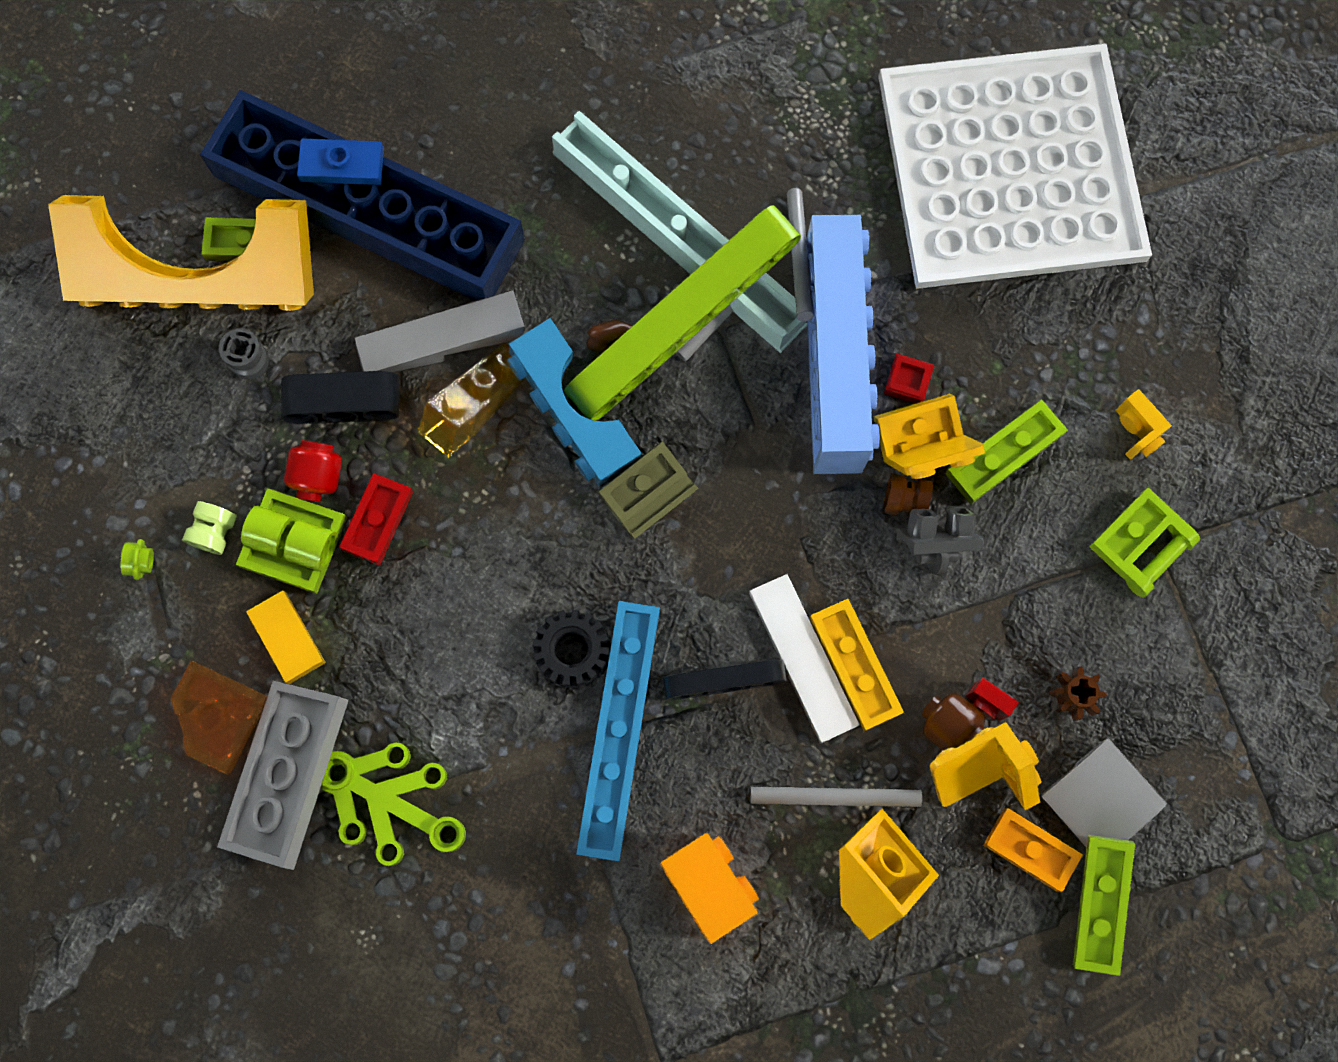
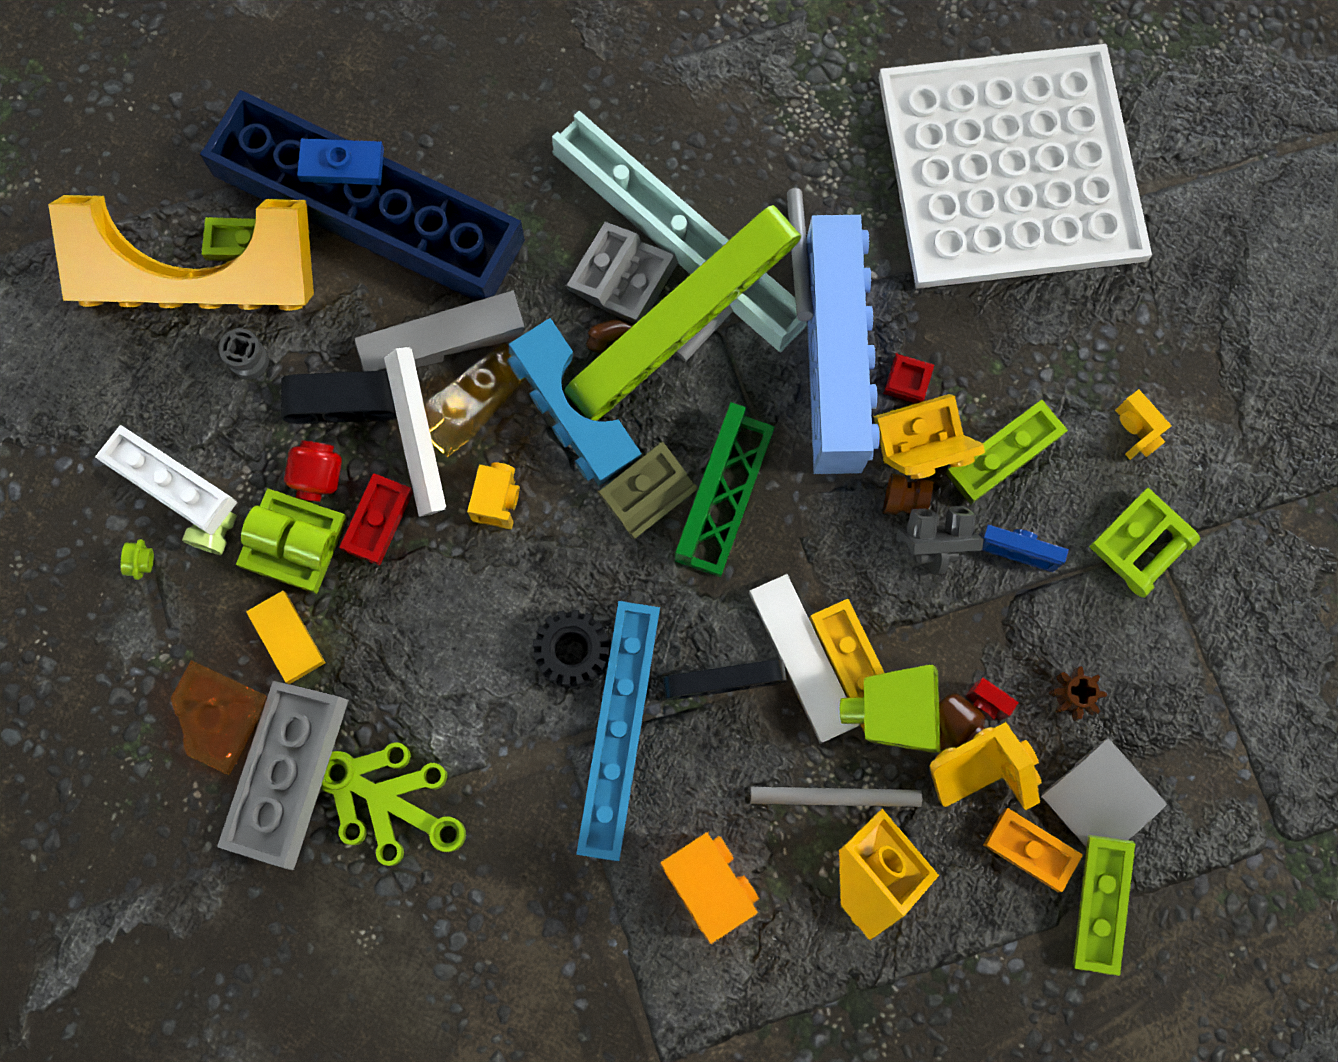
(166, 480): none -> white tile
(414, 431): none -> white tile
(493, 495): none -> yellow brick
(622, 273): none -> light grey slope
(709, 486): none -> green fence
(898, 709): none -> lime torso
(1023, 548): none -> blue plate

